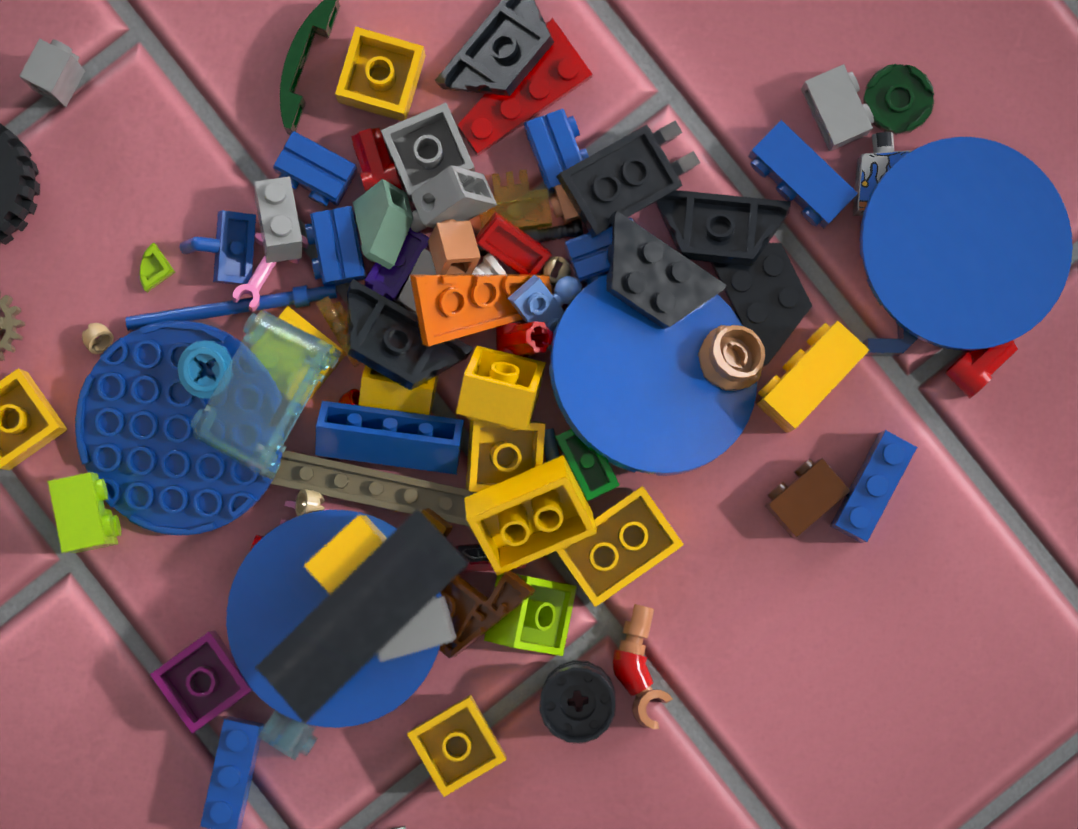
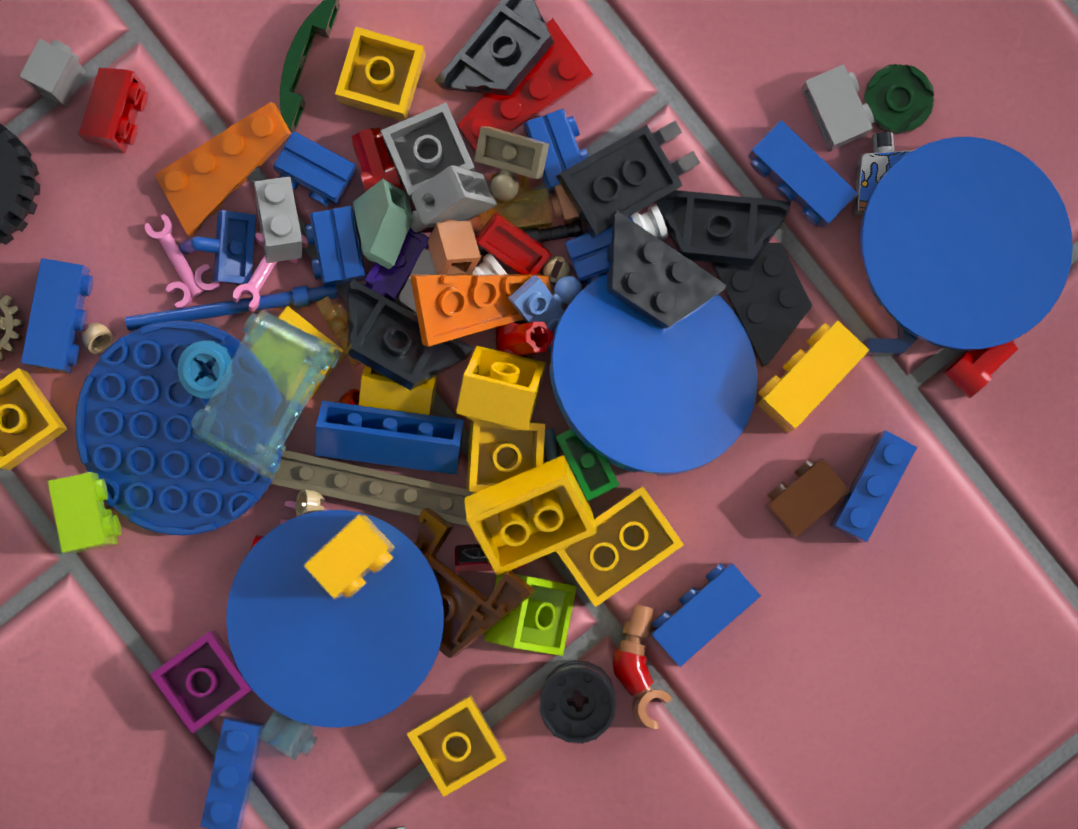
(57, 315): none -> blue brick
(113, 109): none -> red slope
(154, 268): lime tile -> none
(192, 283): none -> bright pink bar
(211, 172): none -> orange wing
(362, 615): black arch -> none
(426, 630): light grey brick -> none
(512, 155): none -> dark tan plate
(652, 222): none -> white wheel
(703, 613): none -> blue brick
(732, 357): medium nougat hat -> none

